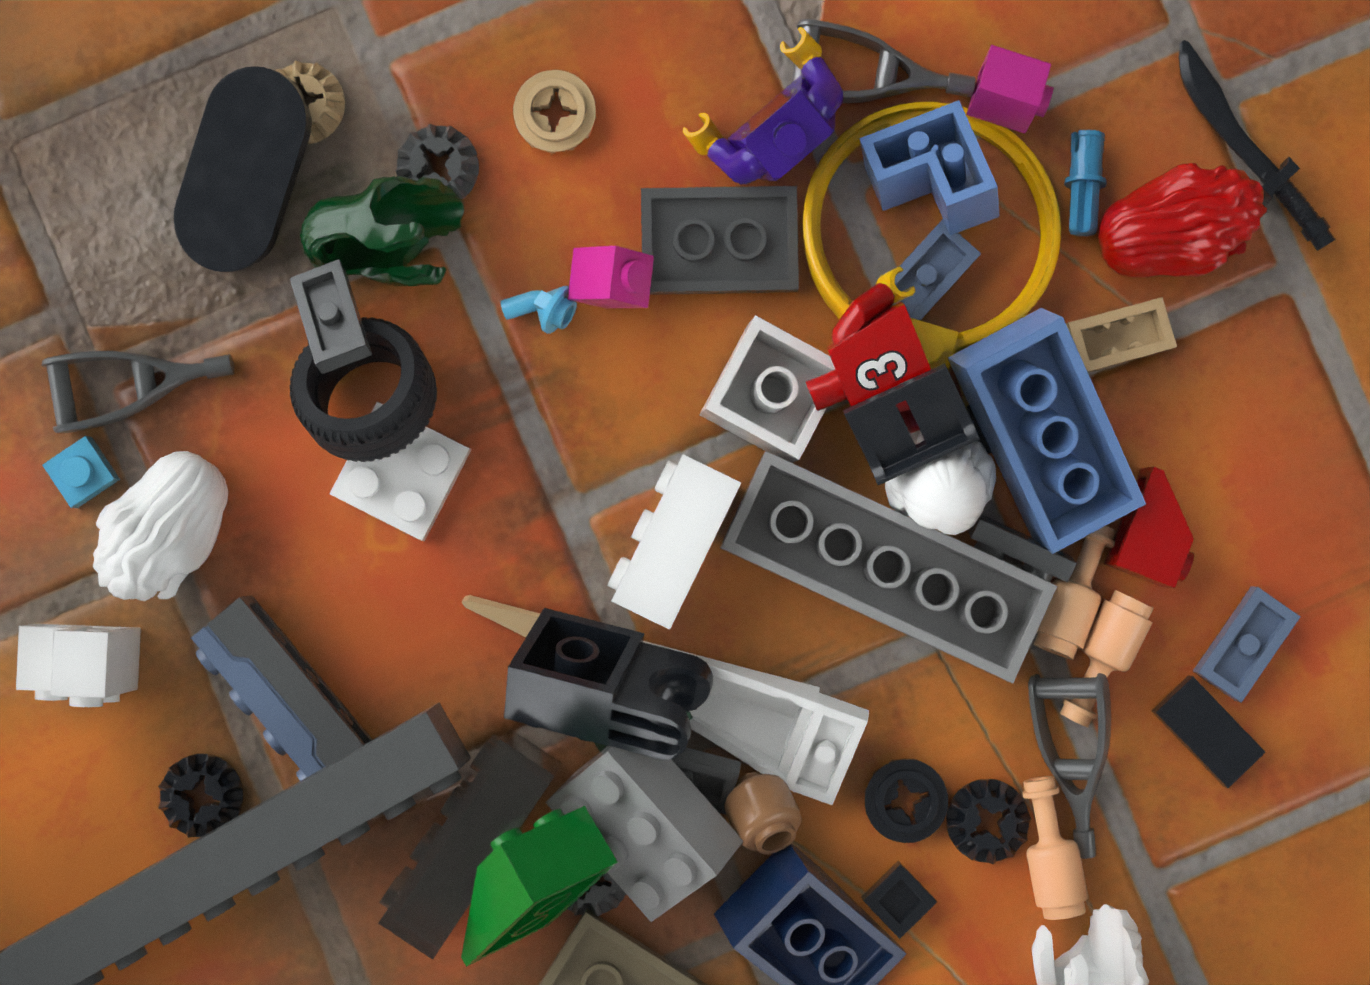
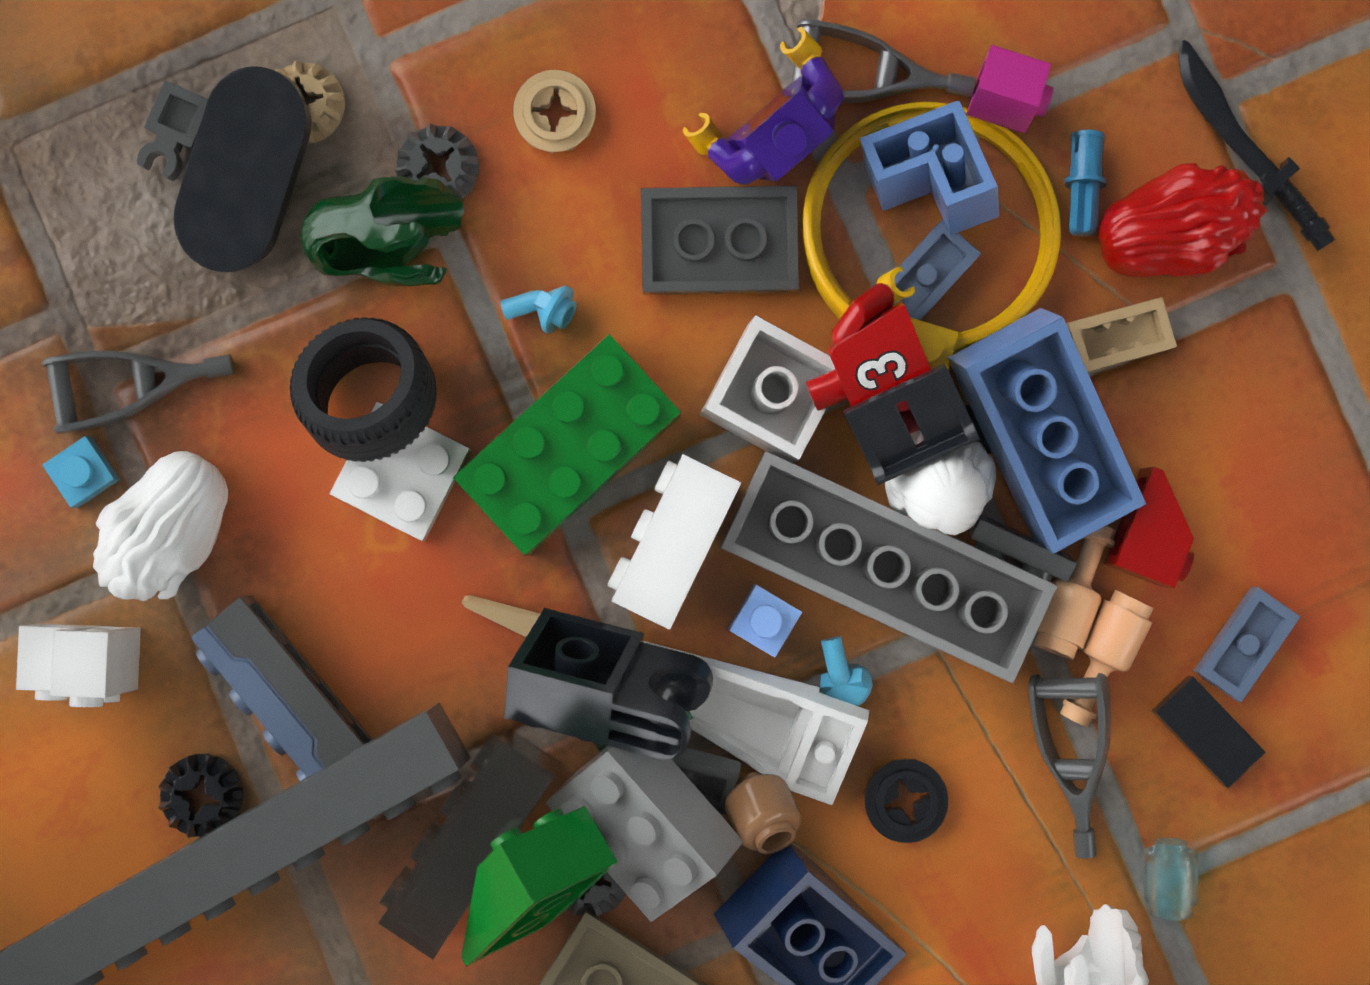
(176, 124): none -> dark grey plate
(330, 316): dark grey plate -> none
(567, 446): none -> green brick
(610, 277): dark pink brick -> none
(764, 620): none -> light blue brick
(843, 681): none -> medium azure plate
(899, 899): black plate -> none
(963, 819): black gear -> none
(1053, 861): light nougat piece -> none
(1171, 879): none -> clear light blue brick

